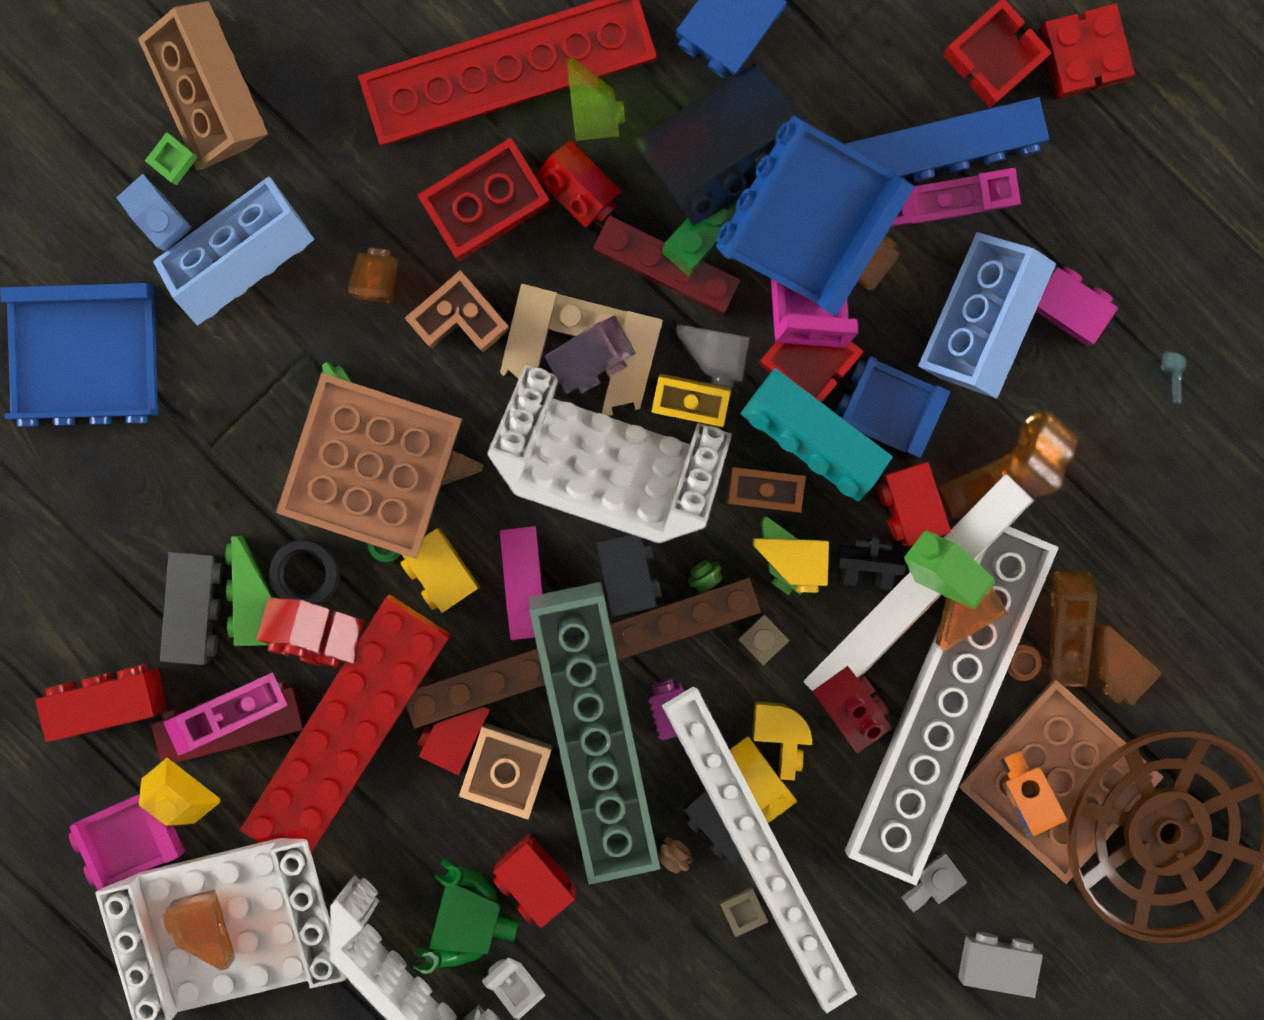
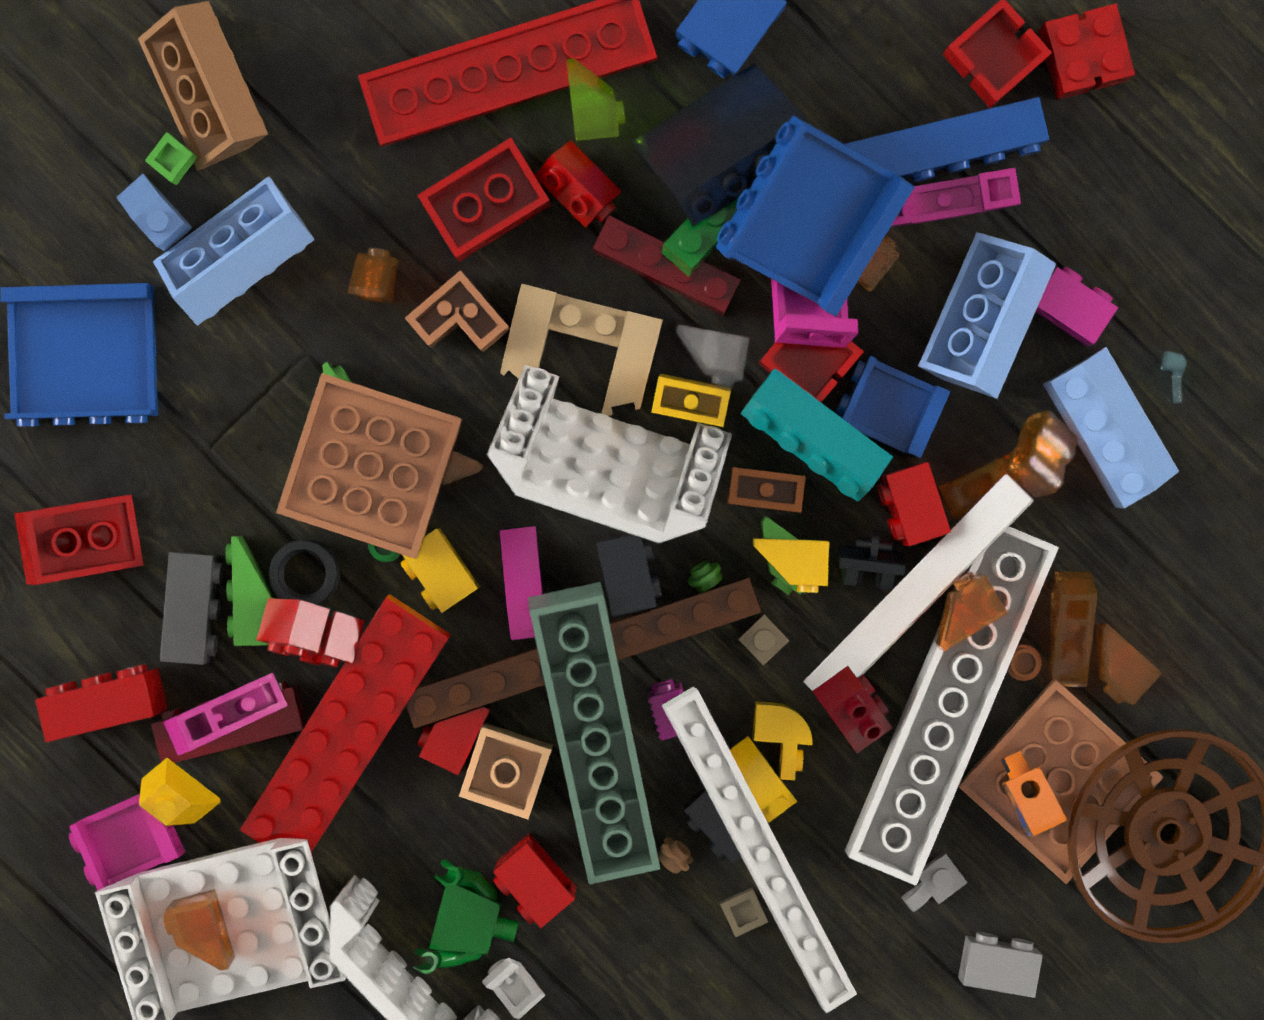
(78, 539): none -> red slope
(590, 355): clear purple brick -> none
(948, 570): bright green slope -> none
(1111, 428): none -> light blue slope

